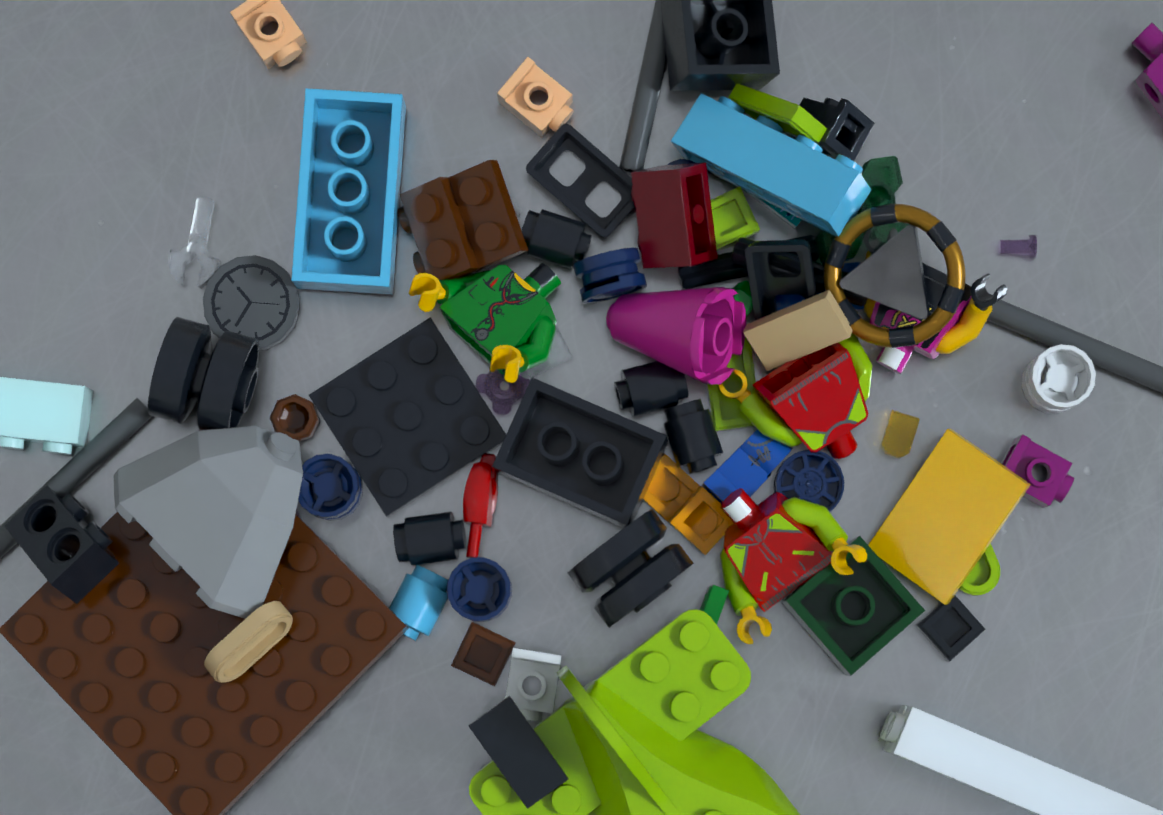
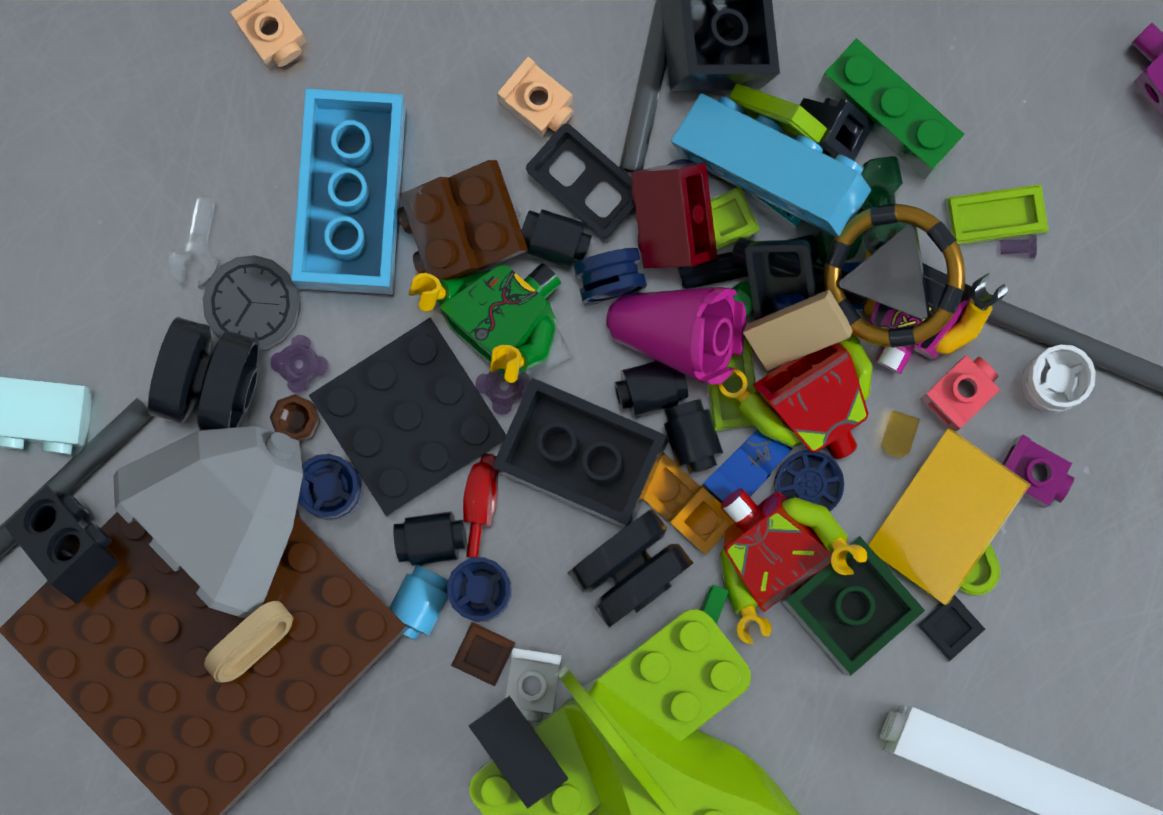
(285, 363): none -> clear purple plate
(900, 113): none -> green brick
(947, 401): none -> coral brick
(997, 215): none -> lime tile

